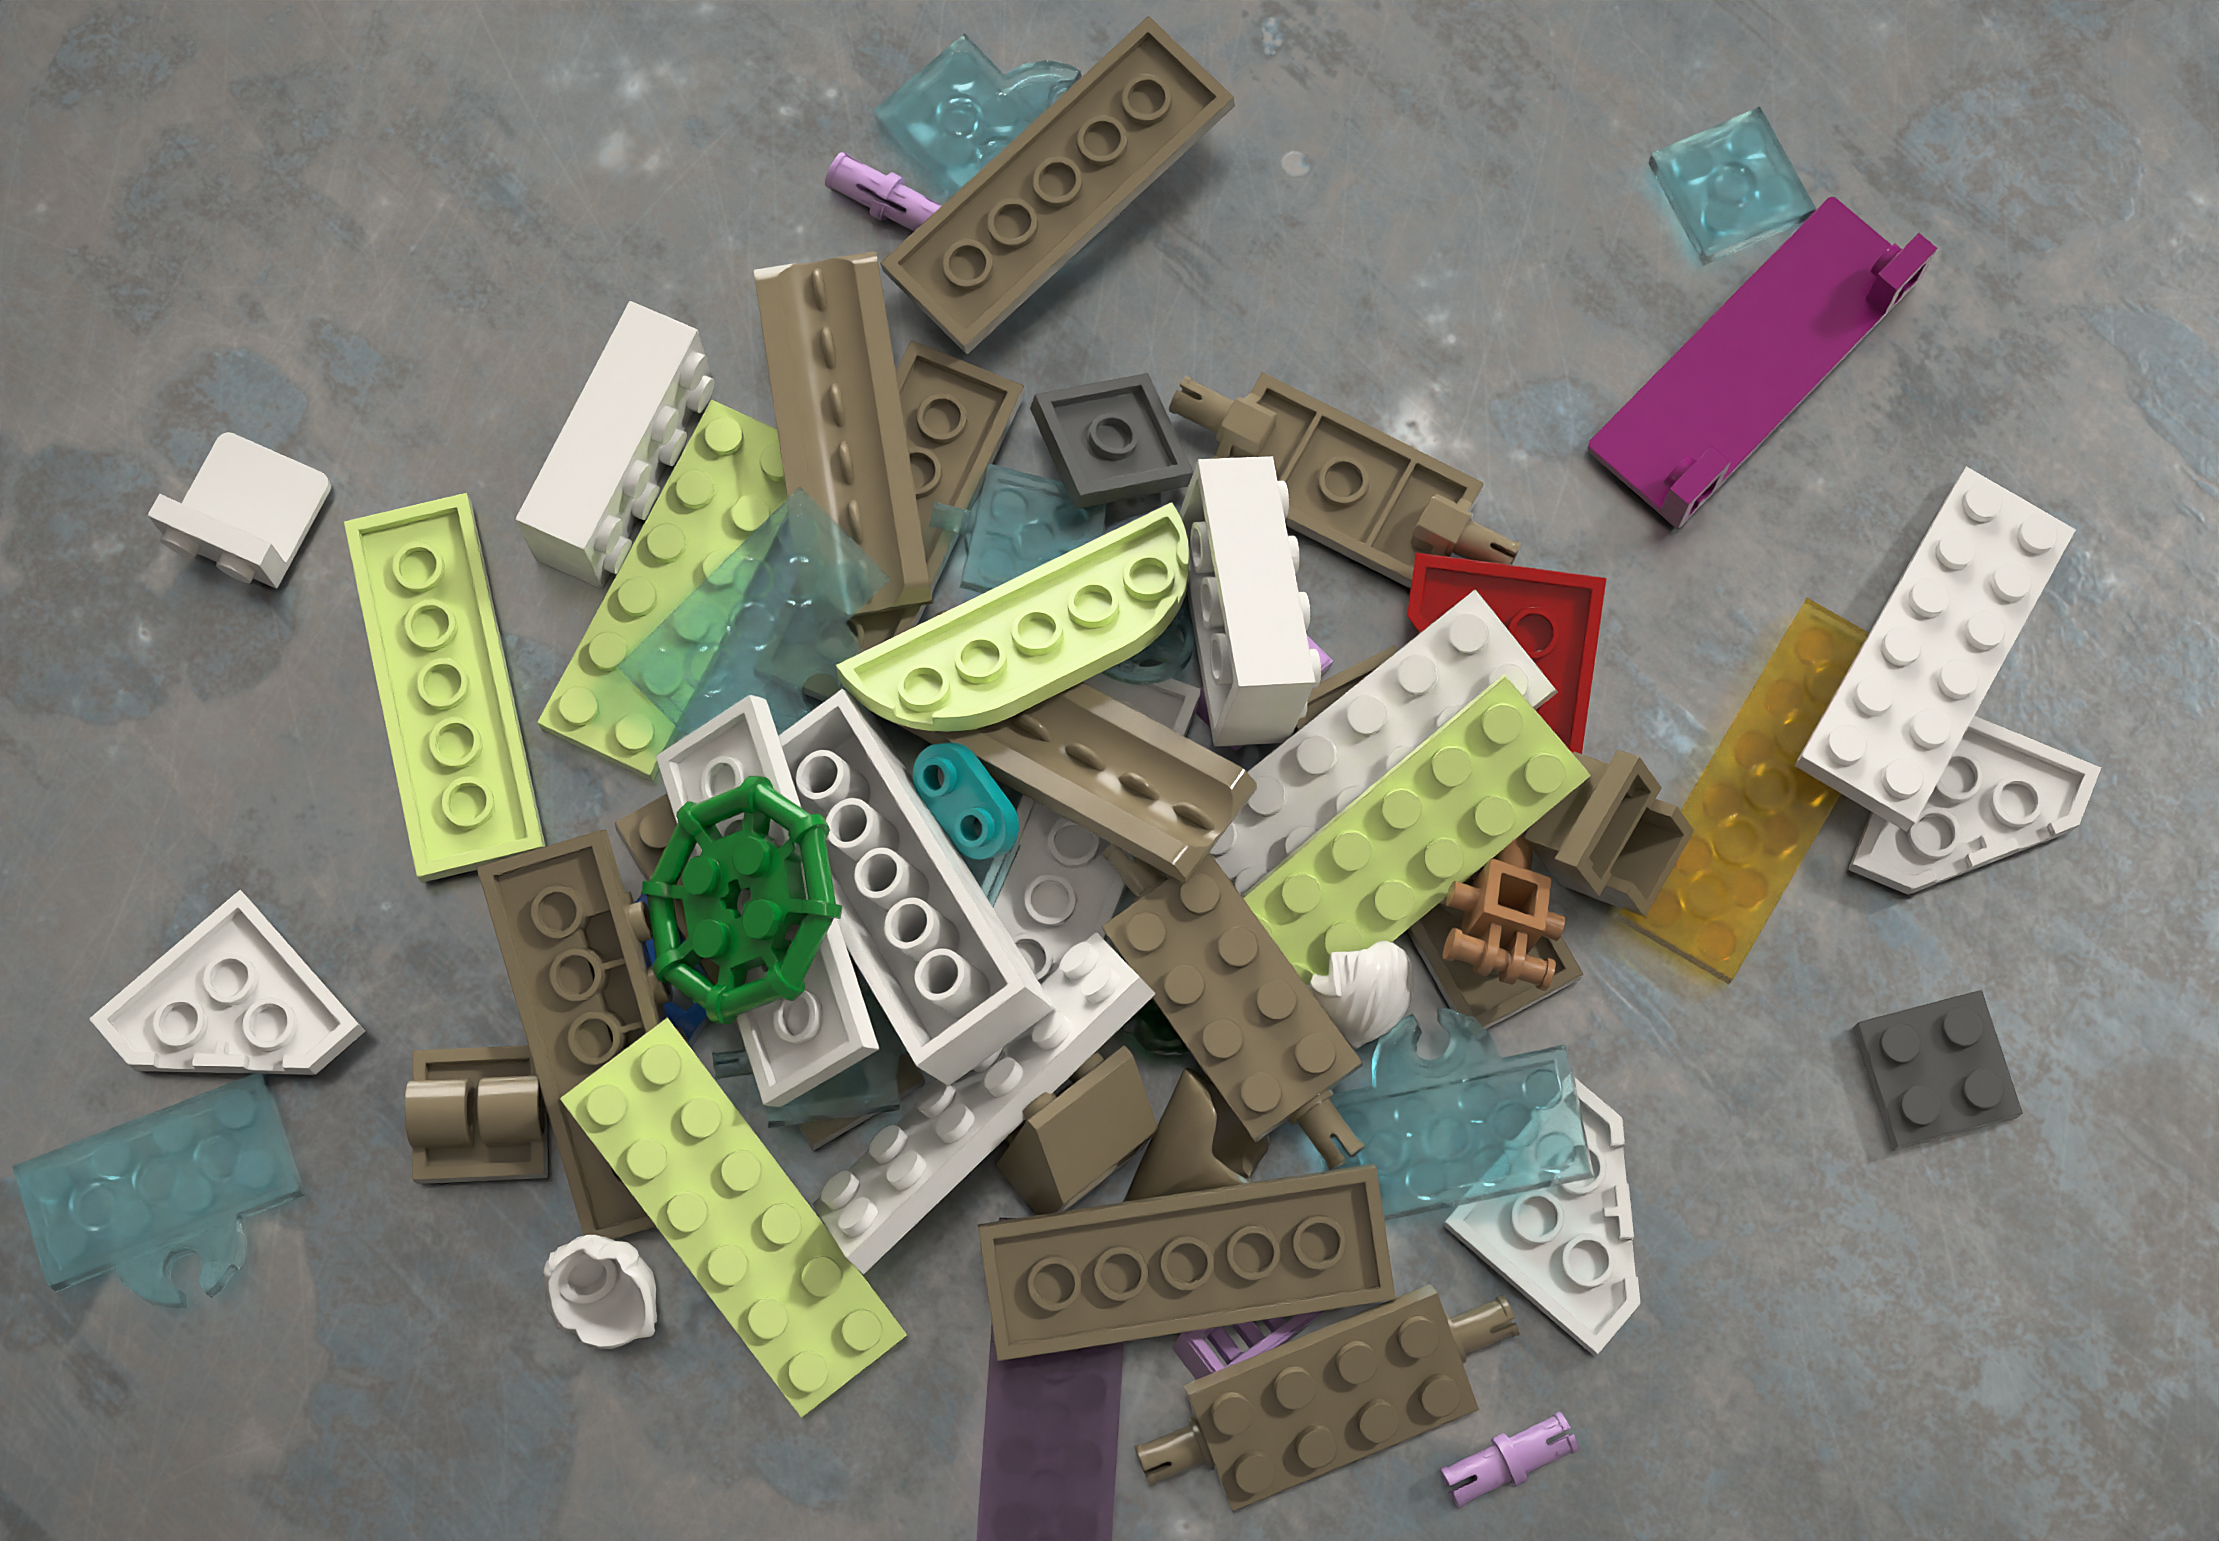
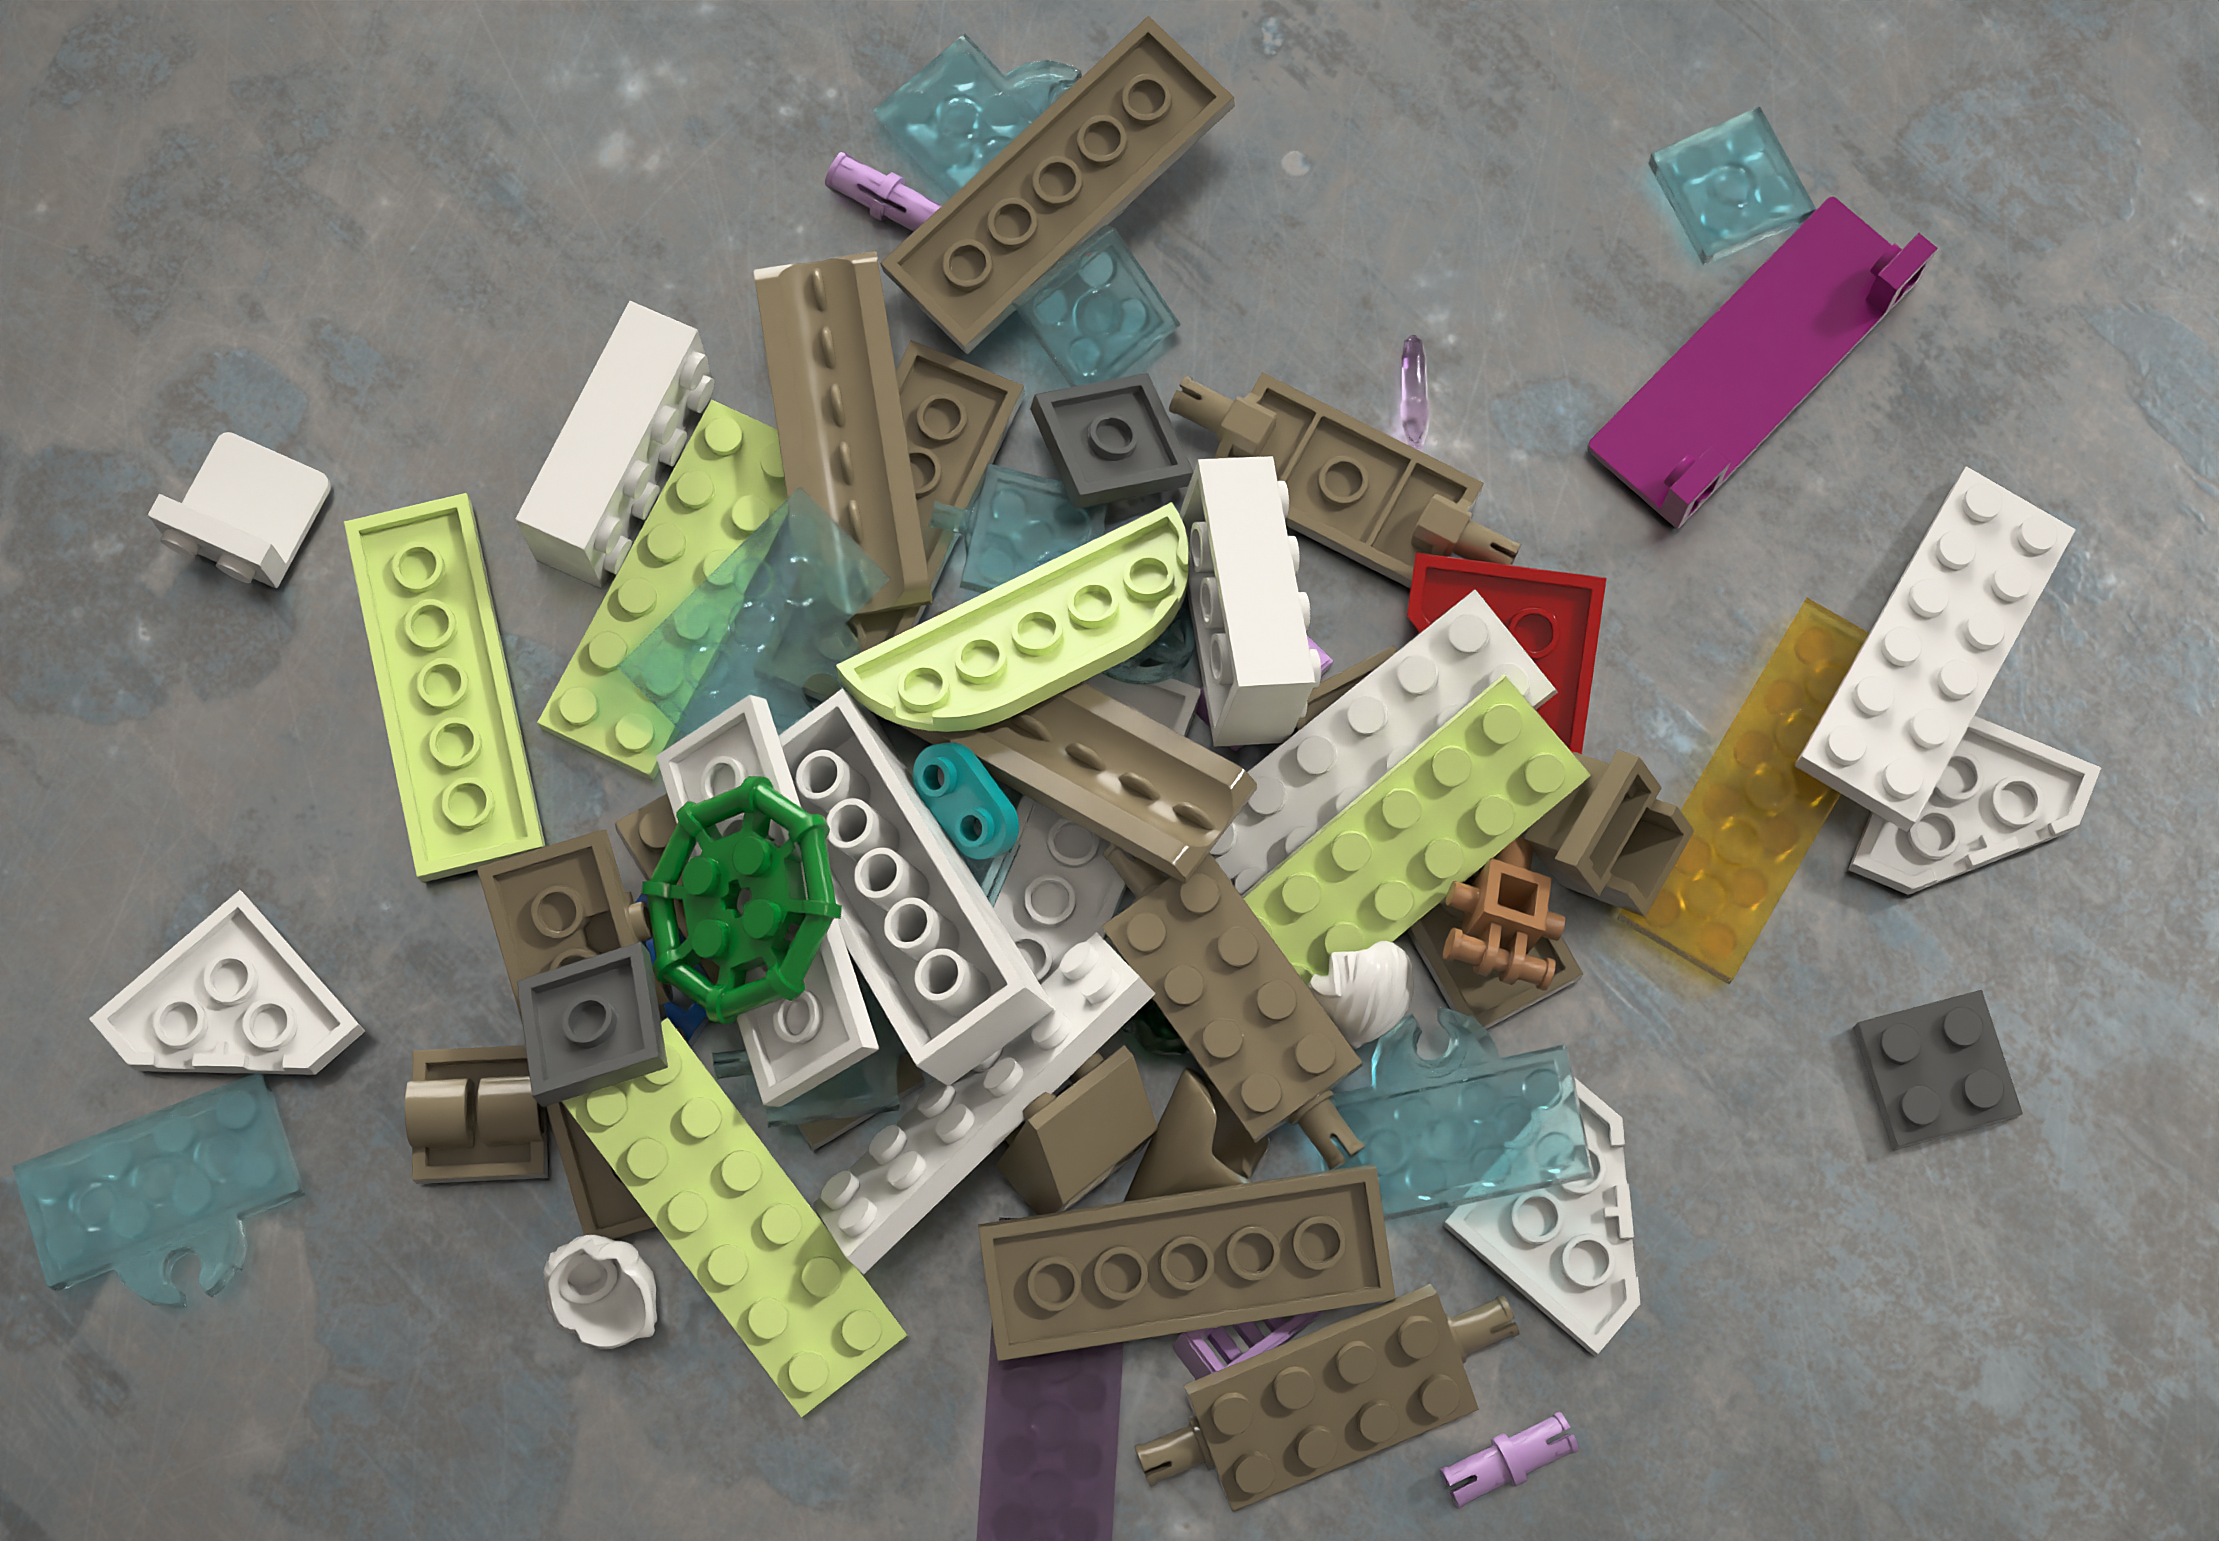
(591, 1024): none -> dark grey plate
(1096, 310): none -> clear light blue plate
(1415, 407): none -> clear purple piece

